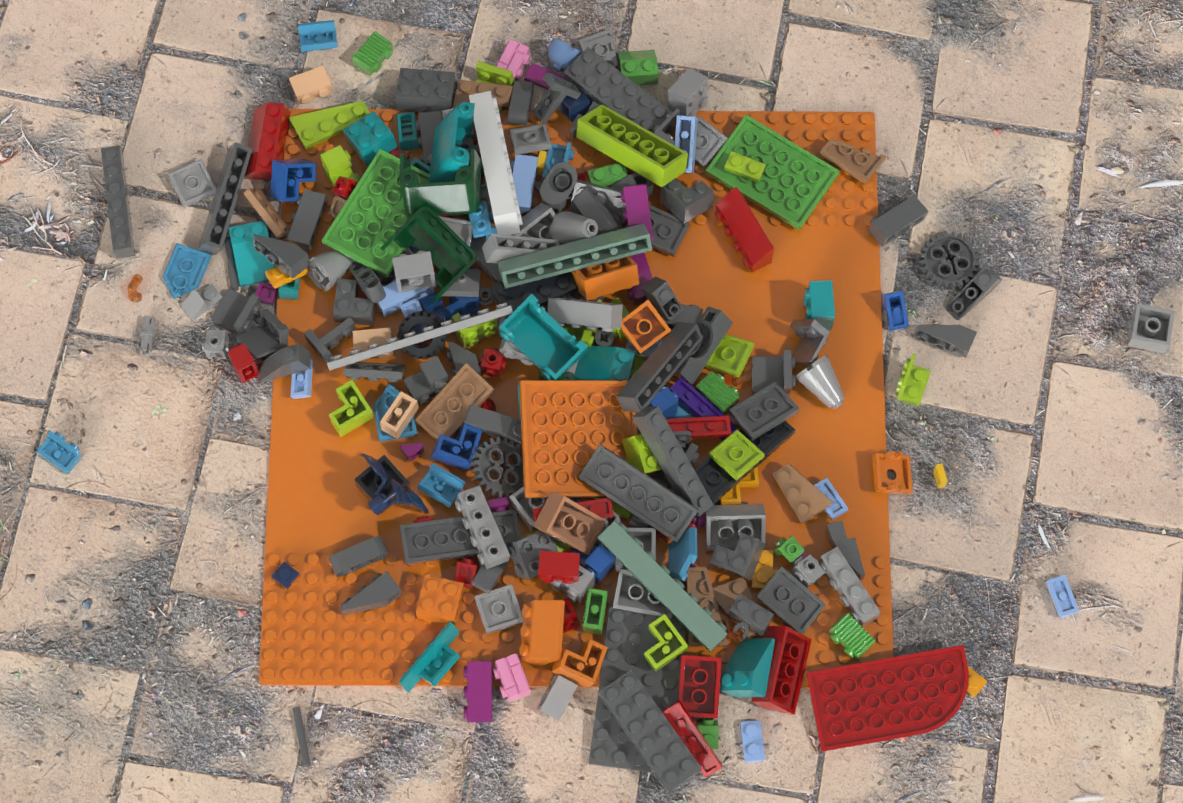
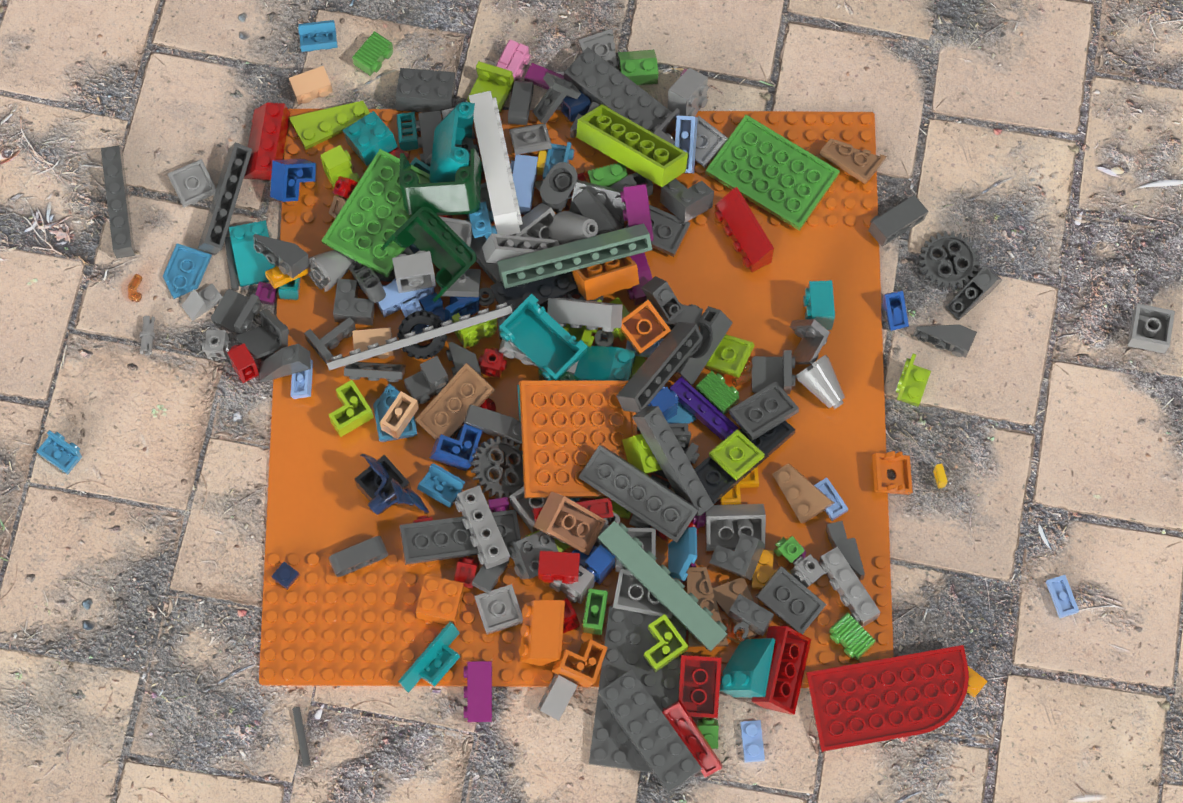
(266, 210): medium nougat wing -> none
(307, 219): dark grey brick -> none
(376, 595): dark grey slope -> none
(412, 451): magenta slope -> none
(465, 88): medium nougat wing -> none
(512, 678): bright pink brick -> none
(562, 54): medium blue cylinder -> none
(702, 426): red plate -> none
(745, 167): lime plate -> none

